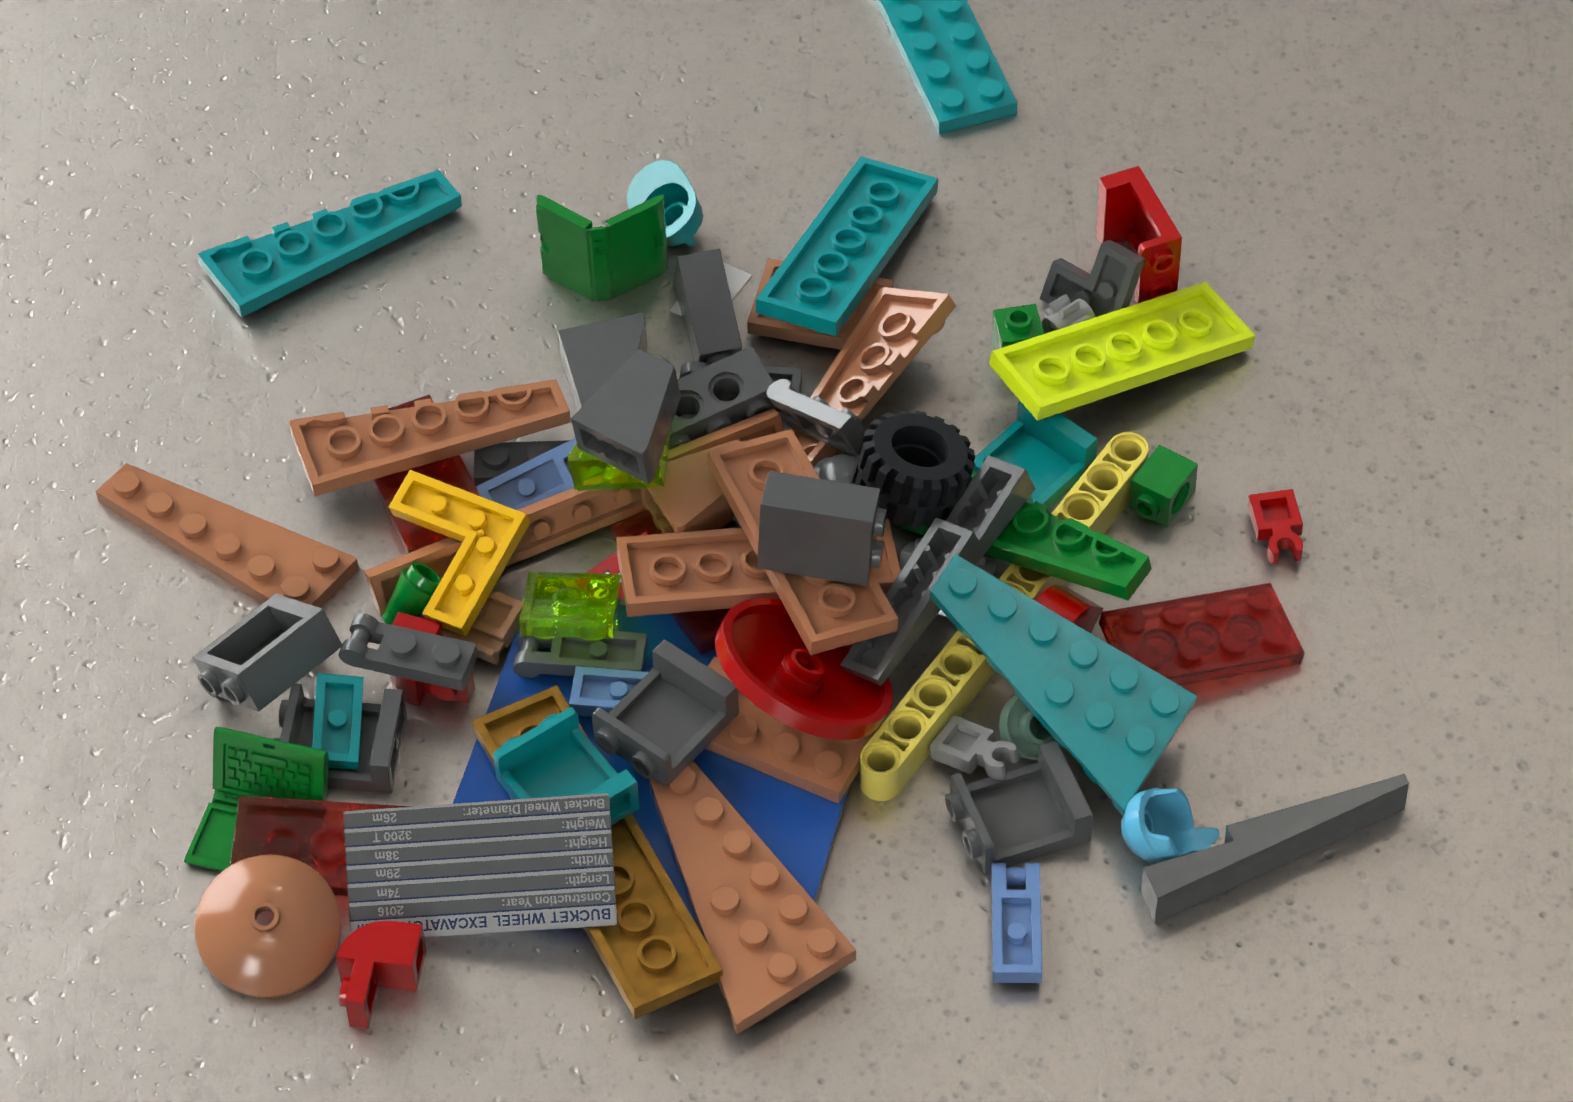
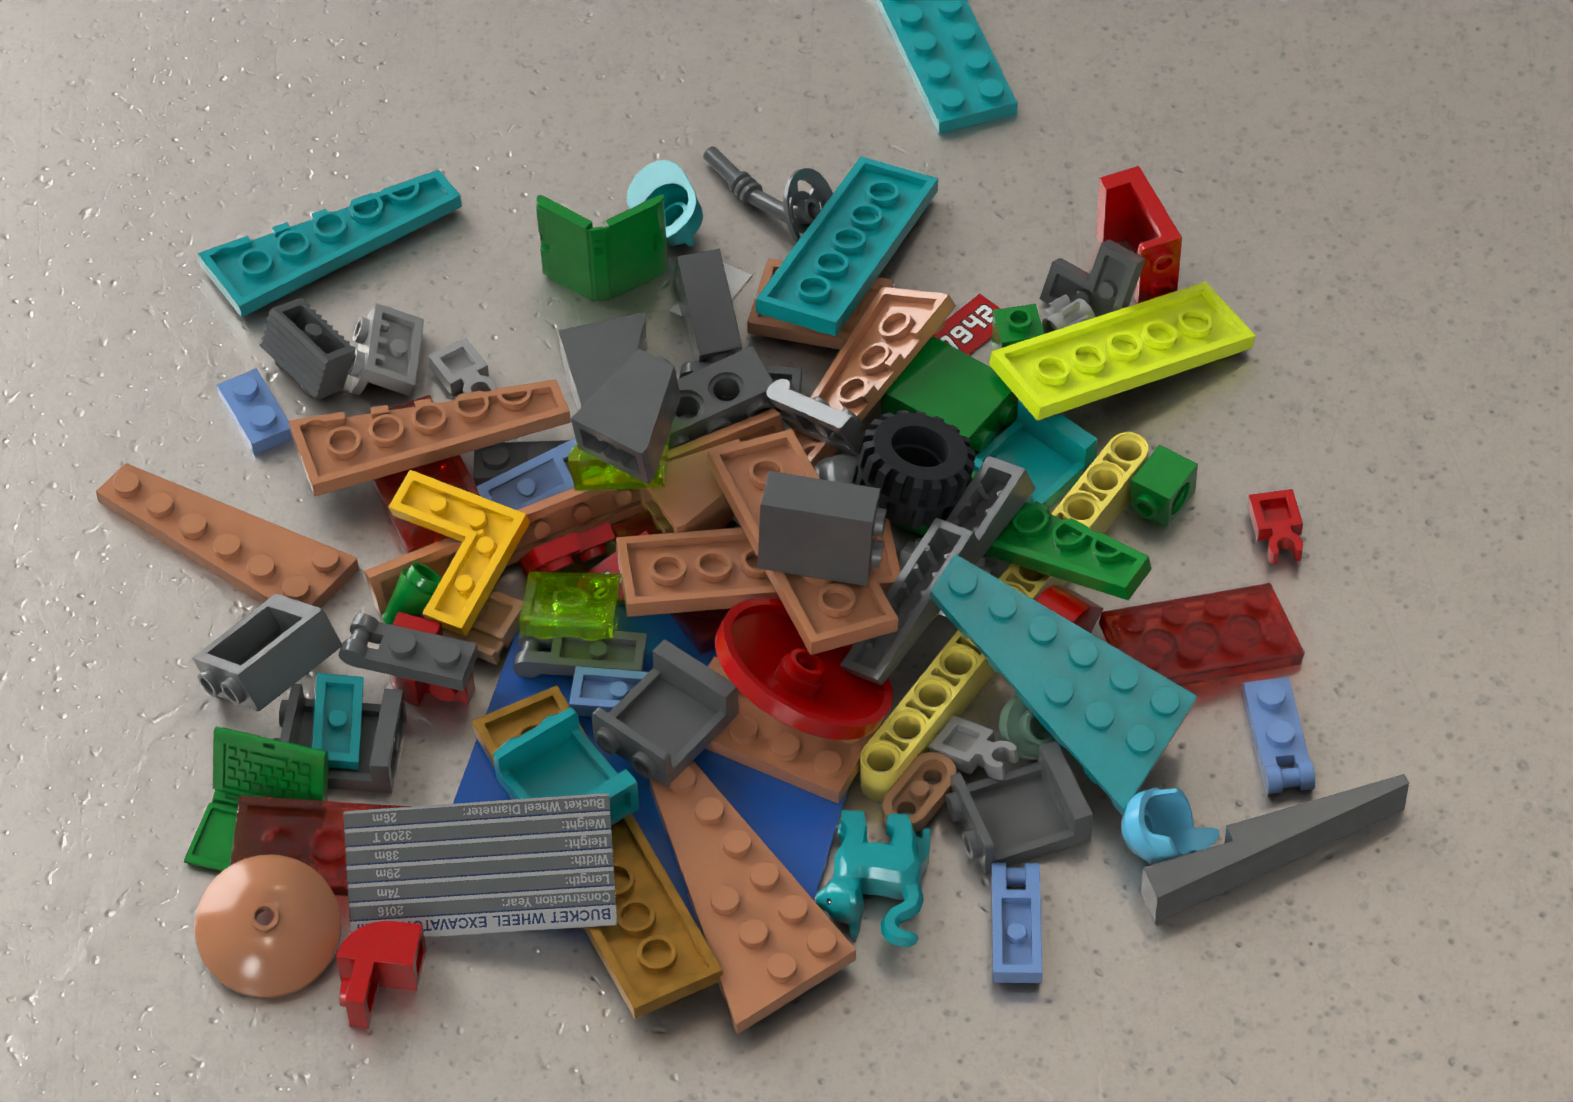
(255, 411): none -> medium blue plate
(307, 348): none -> dark grey brick
(386, 350): none -> light grey bracket
(461, 368): none -> light grey plate
(559, 553): none -> red plate
(797, 208): none -> dark grey dish
(880, 870): none -> teal animal
(915, 795): none -> medium nougat plate
(955, 389): none -> green brick
(969, 325): none -> sticker
(1277, 735): none -> medium blue plate

